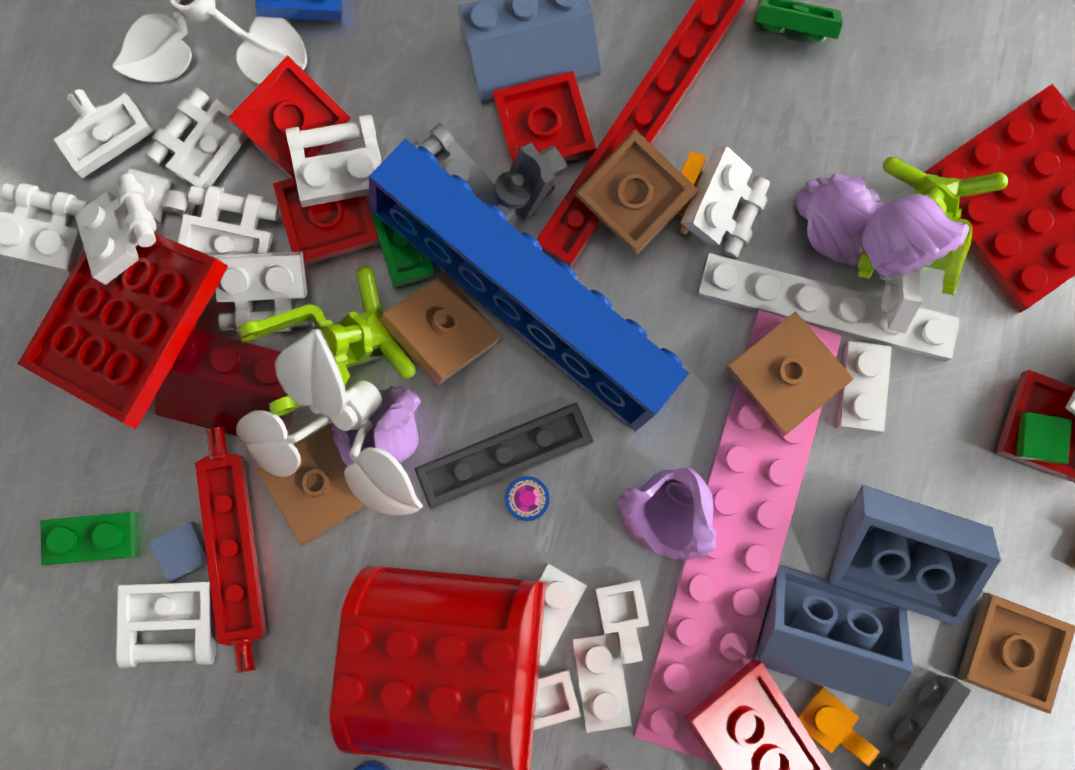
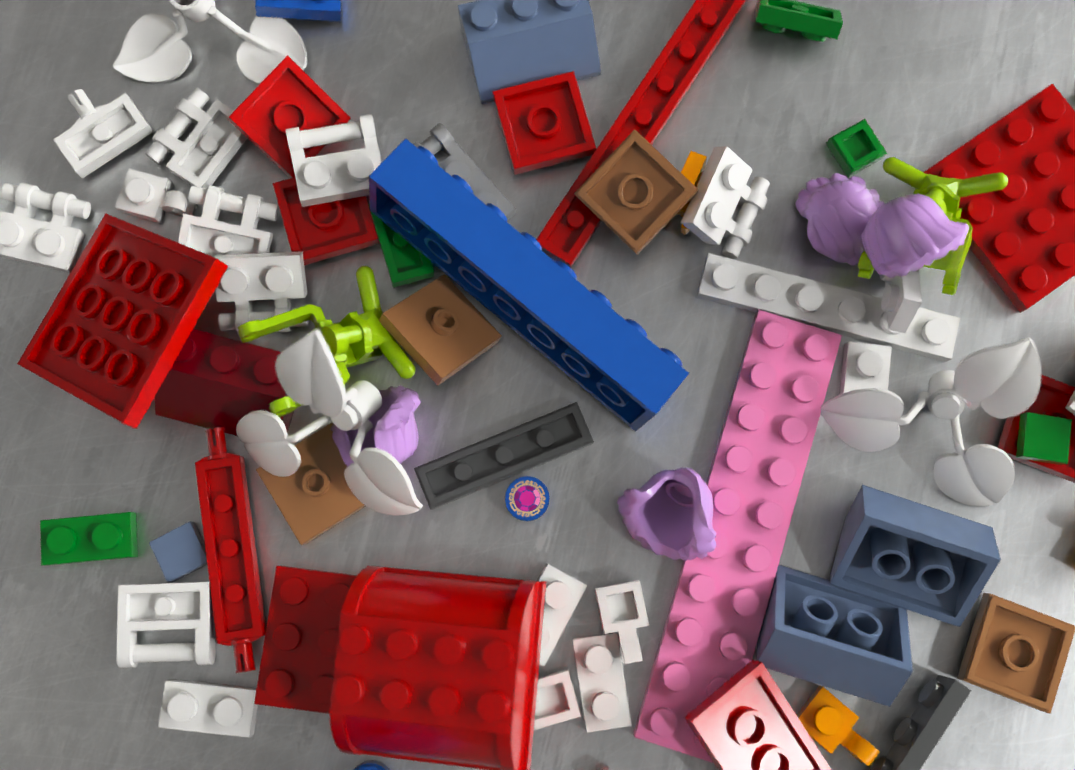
(114, 228): white plate -> none
(208, 708): none -> white plate
(301, 639): none -> red plate
(529, 179): dark grey hips -> none
(789, 373): medium nougat plate -> none
(856, 148): none -> green tile
(997, 378): none -> white plant

